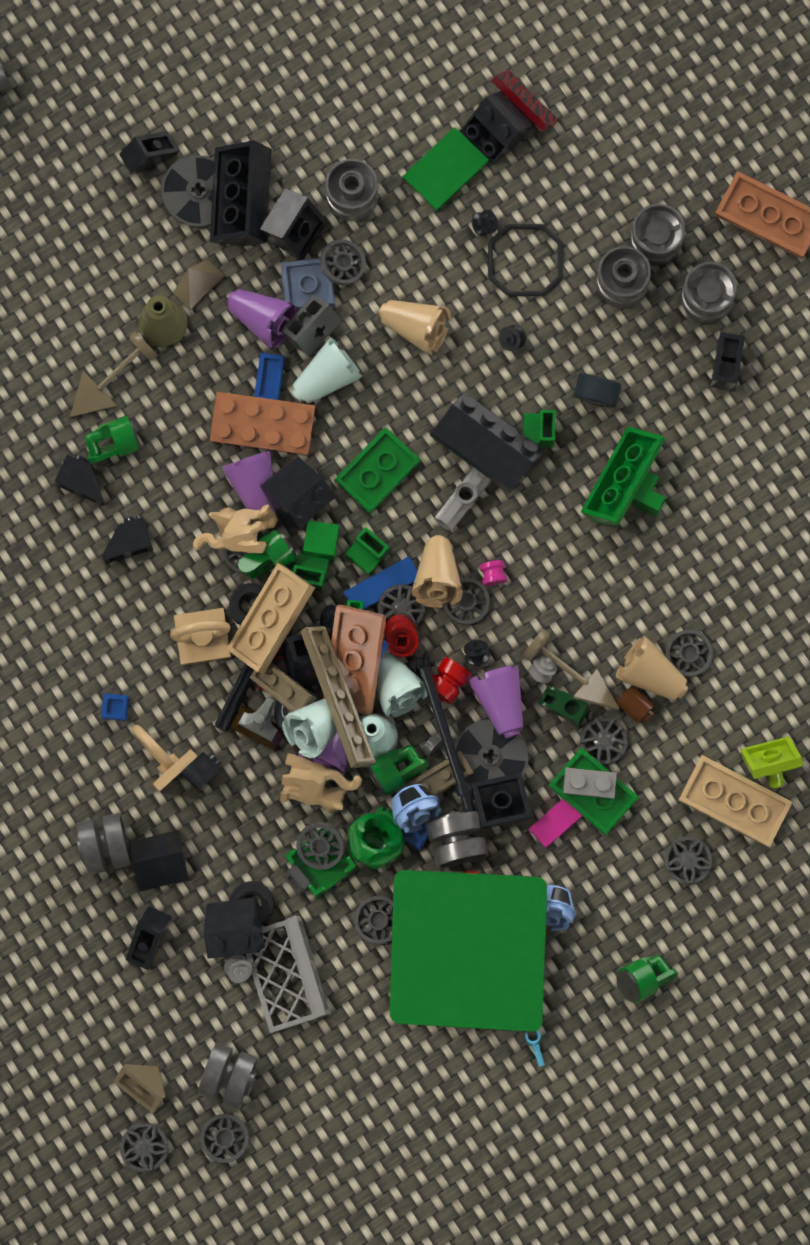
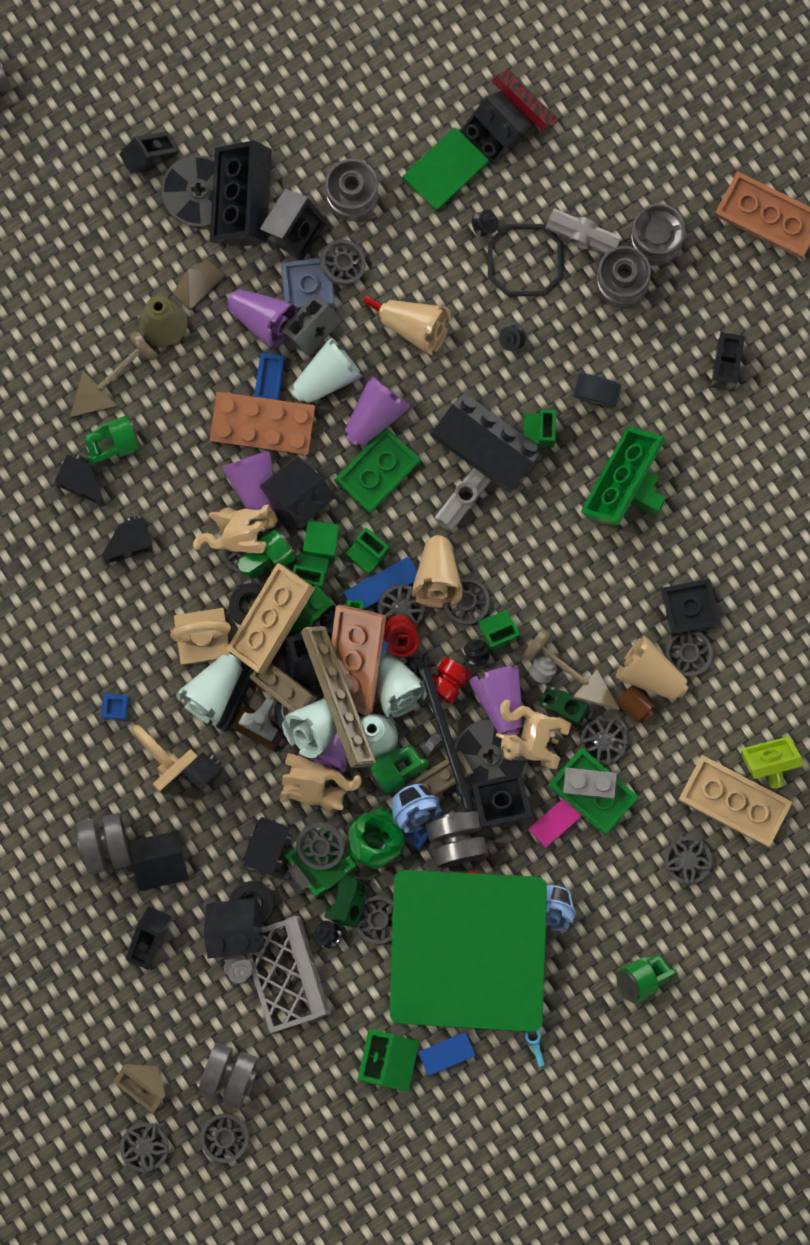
(211, 689): none -> light aqua cone
(265, 847): none -> black slope
(312, 610): none -> green slope
(328, 934): none -> black wheel
(348, 902): none -> dark green leg
(372, 303): none -> red piece
(374, 412): none -> medium lavender cone
(388, 1060): none -> green slope
(446, 1054): none -> blue tile
(493, 573): dark pink wheel -> none
(499, 630): none -> green piece
(536, 734): none -> tan animal
(582, 232): none -> light grey piece
(690, 607): none -> black tile
(708, 292): flat silver wheel -> none

